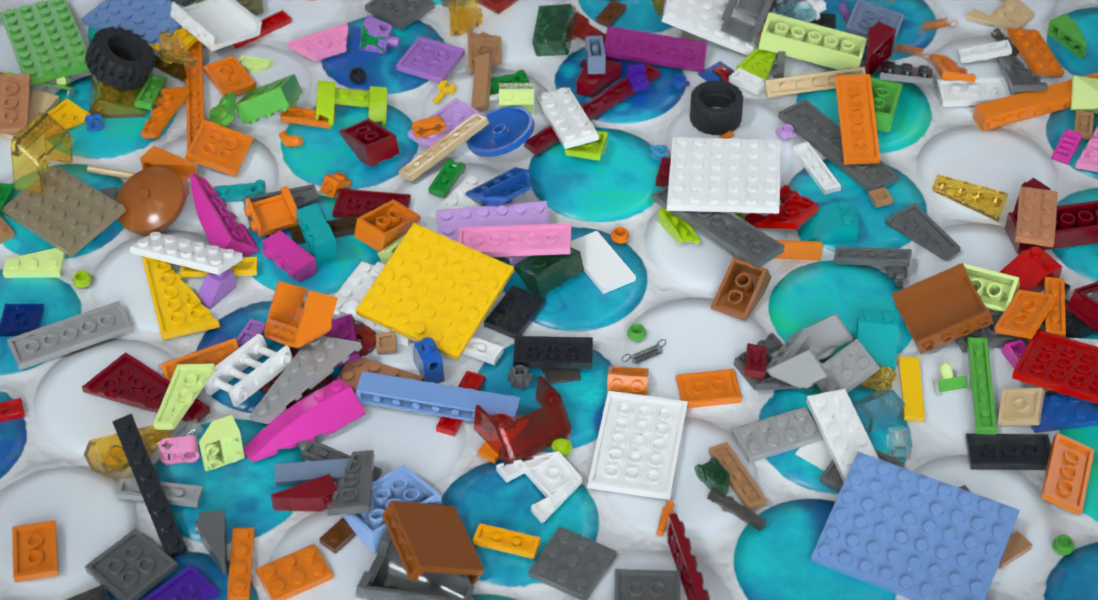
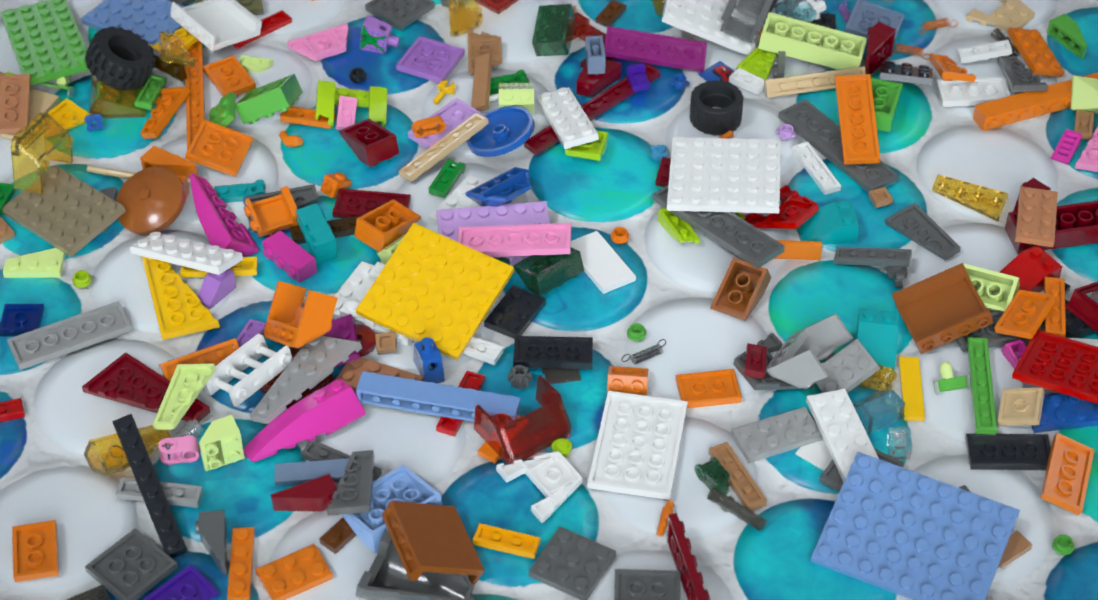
(346, 112): none -> bright pink plate

